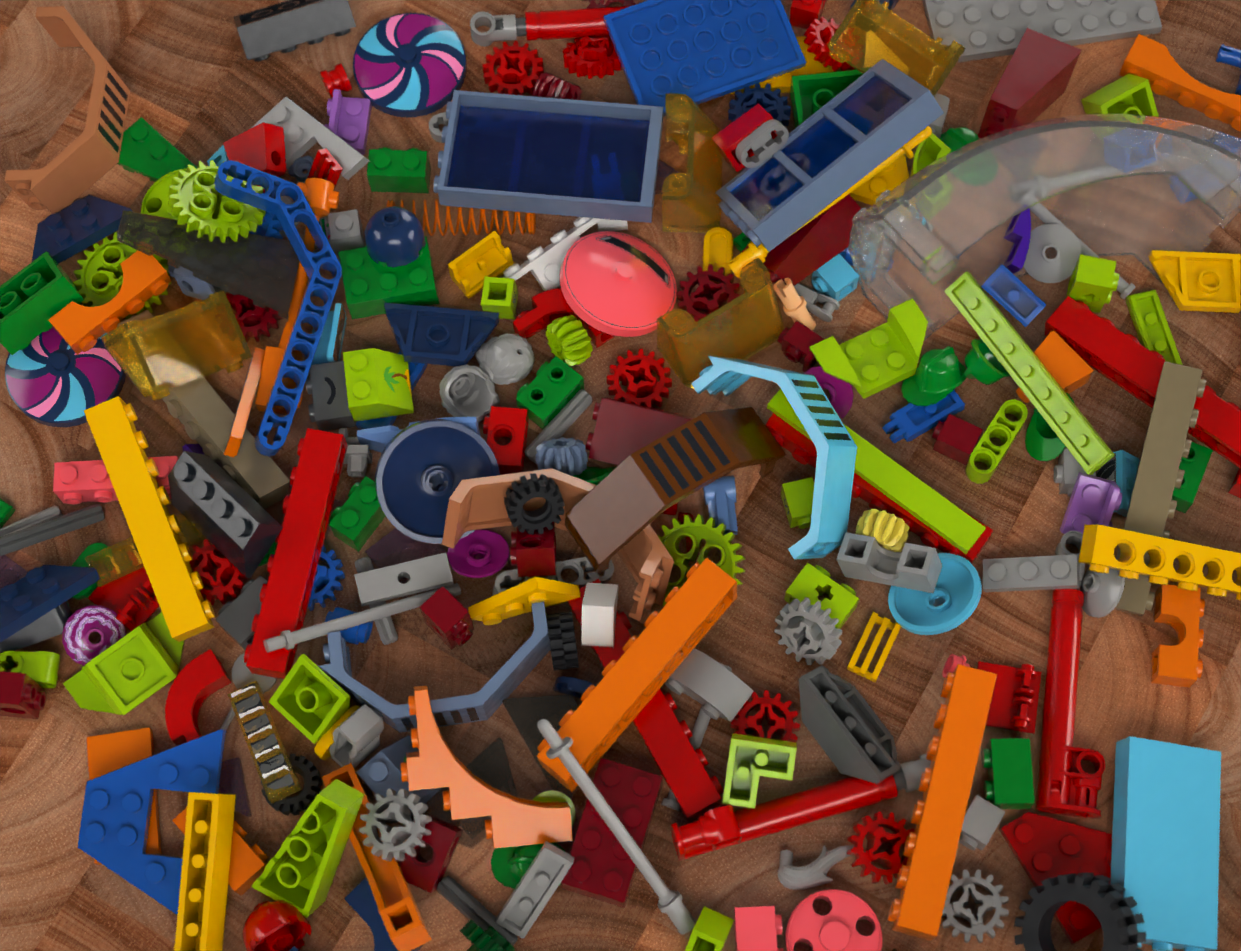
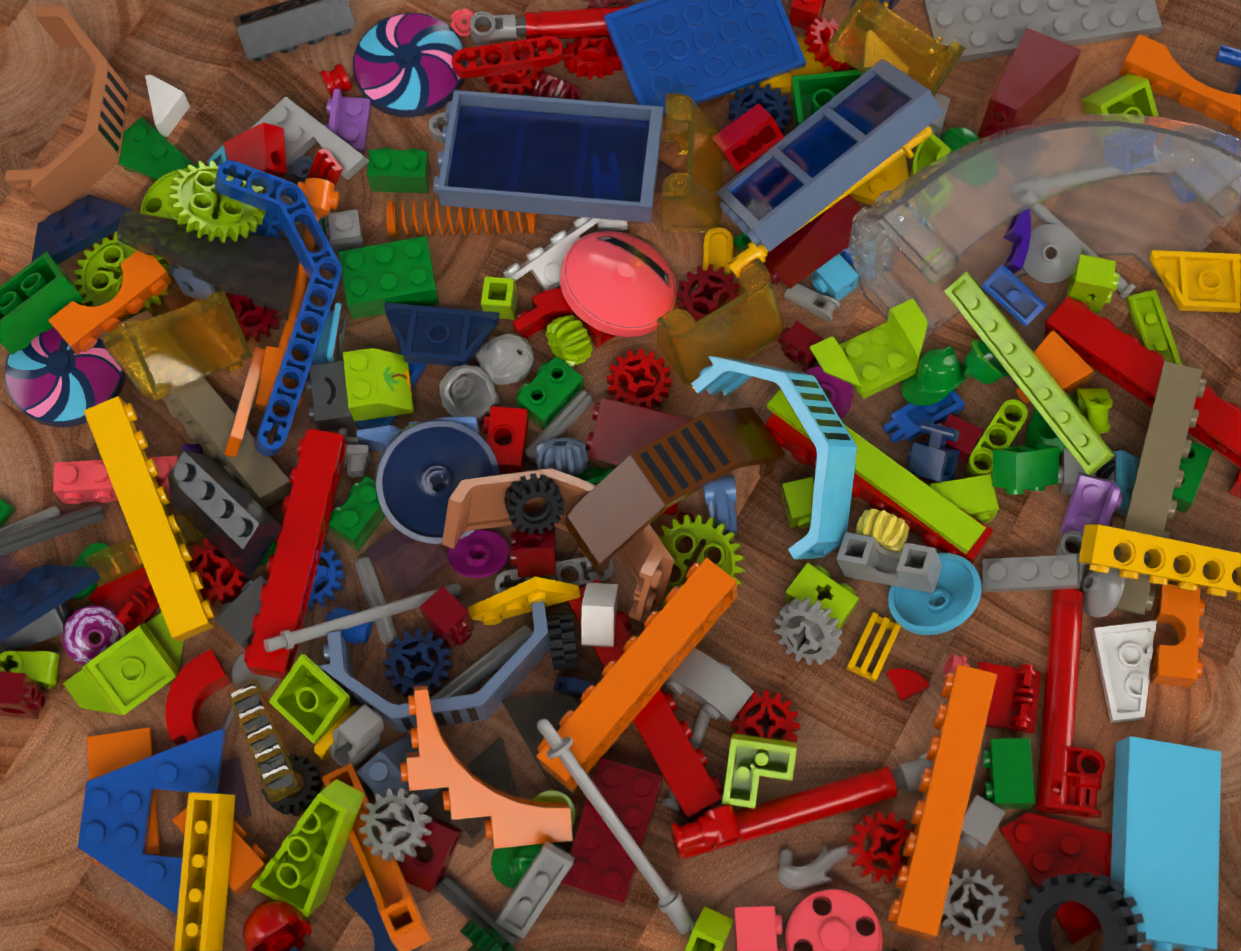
(167, 104): none -> white slope
(384, 583): light grey tile -> none
(394, 236): dark blue cylinder -> none
(407, 657): none -> dark blue gear
(457, 25): none -> coral plate
(481, 260): yellow hinge -> none
(485, 665): none -> light grey axle
(508, 62): none -> red beam
(762, 143): light grey beam -> none
(793, 303): light nougat pin -> none
(846, 727): dark grey wedge -> none
(906, 682): none -> red tile
(933, 458): none -> dark blue brick
(971, 495): none -> lime slope
(1025, 468): none -> green brick
(1095, 406): none -> lime piece
(1124, 667): none -> white wing

